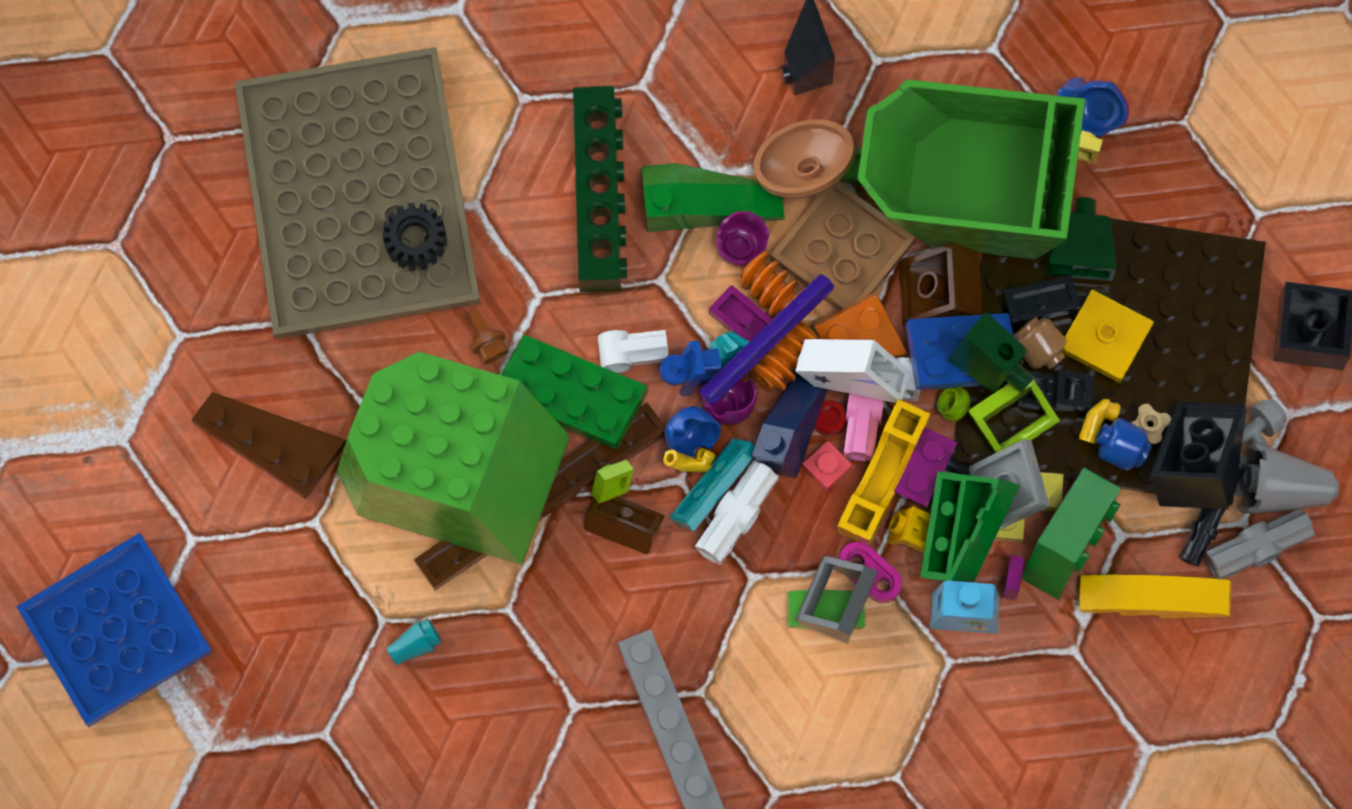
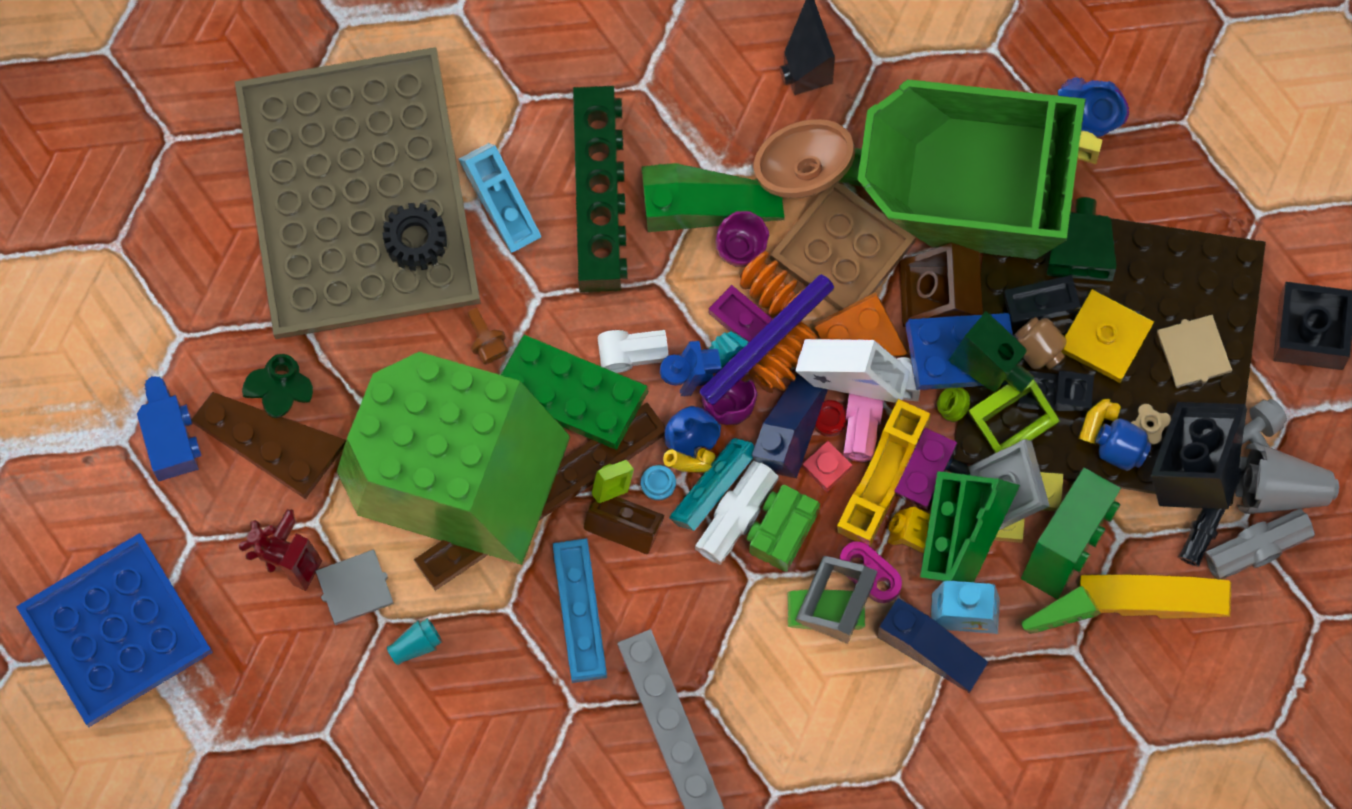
(166, 432): none -> blue hinge
(278, 390): none -> dark green plate
(296, 559): none -> dark red piece
(354, 587): none -> light grey piece
(500, 196): none -> medium azure slope
(579, 610): none -> dark azure tile
(658, 482): none -> medium azure plate
(783, 528): none -> bright green brick
(931, 645): none -> dark blue slope
(1013, 577): magenta tile -> none
(1069, 609): none -> bright green slope
(1194, 351): none -> tan piece

